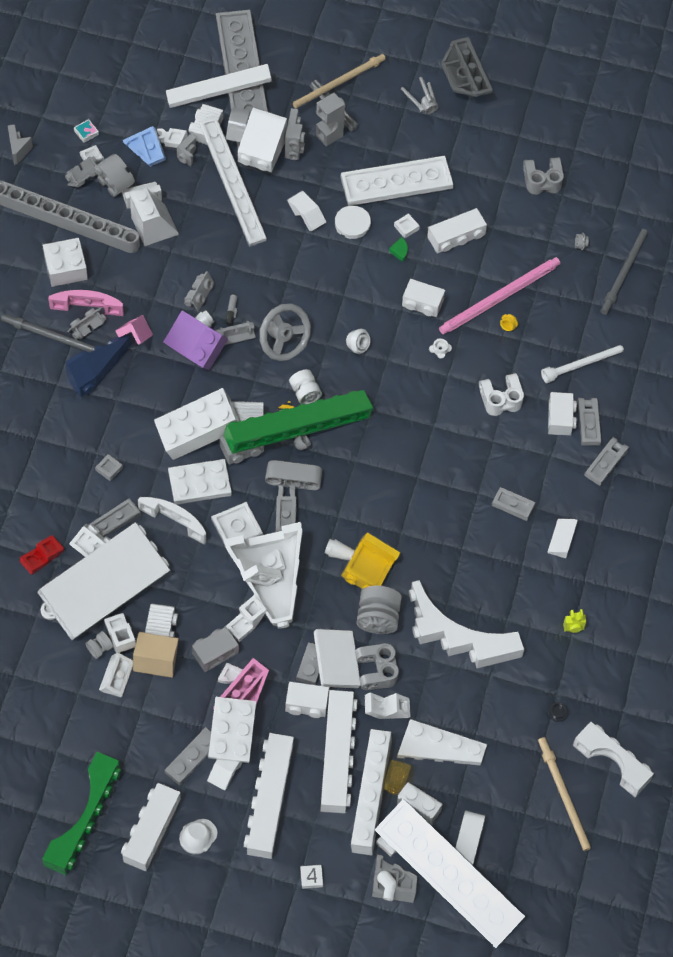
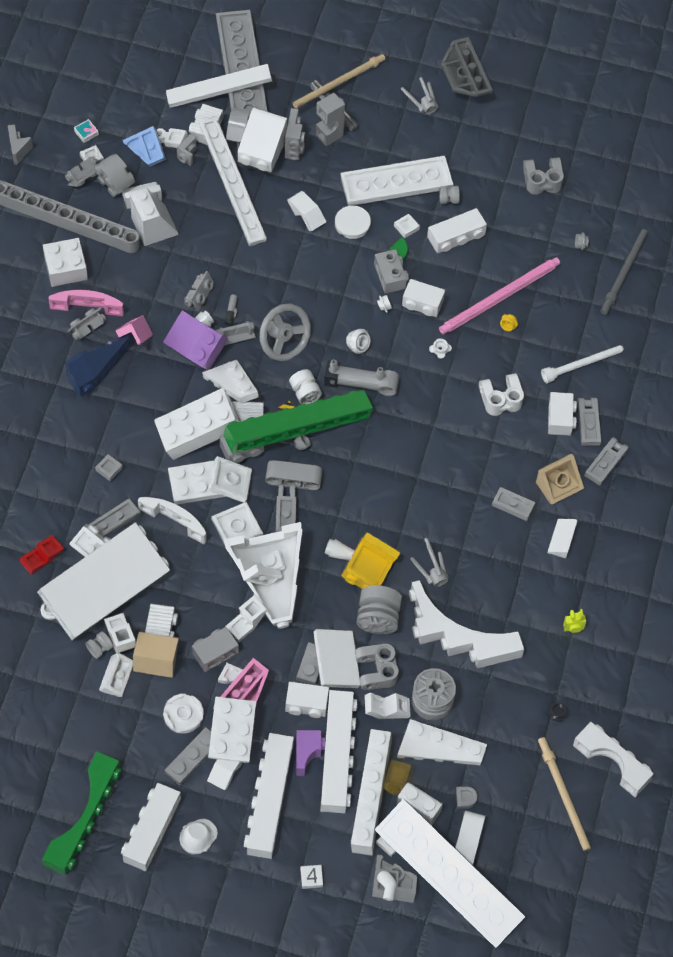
(20, 323): dark grey bar -> none
(183, 713): none -> white tile
(230, 479): none -> white tile
(233, 380): none -> white wing
(307, 748): none -> medium lavender arch
(382, 381): none -> light grey piece
(384, 303): none -> white plate
(390, 271): none -> light grey brick
(433, 704): none -> light grey wheel
(438, 575): none -> light grey plant
(449, 195): none -> light grey wheel
(465, 797): none -> light grey tile
(560, 479): none -> tan slope

